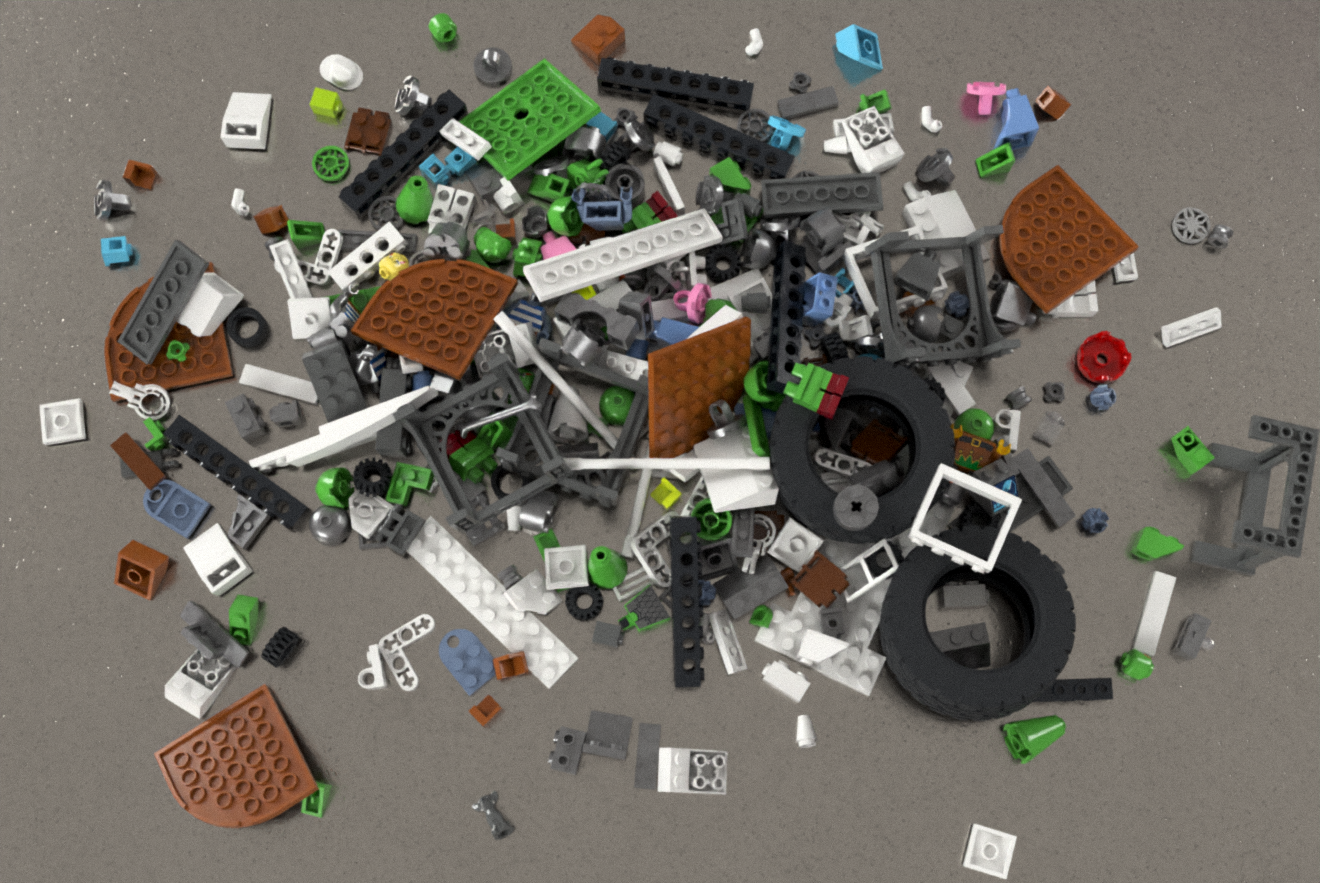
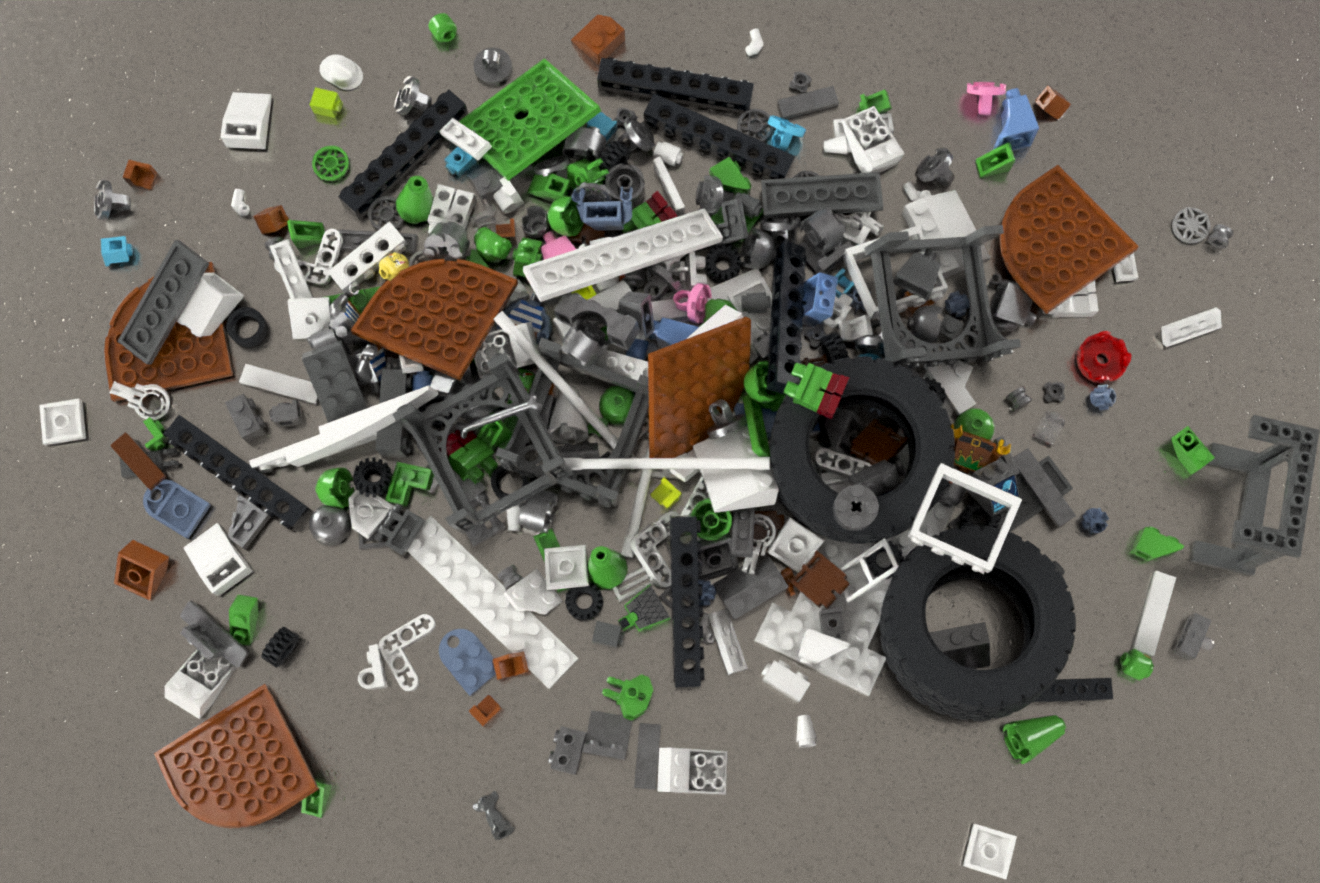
(175, 345): bright green plate -> none
(368, 131): reddish brown plate -> none
(441, 177): medium azure window -> none
(629, 695): none -> bright green hinge
(762, 616): bright green tile -> none
(860, 45): medium azure slope -> none
(927, 120): white arm -> none
(963, 596): white brick -> none
(1011, 428): white plate -> none

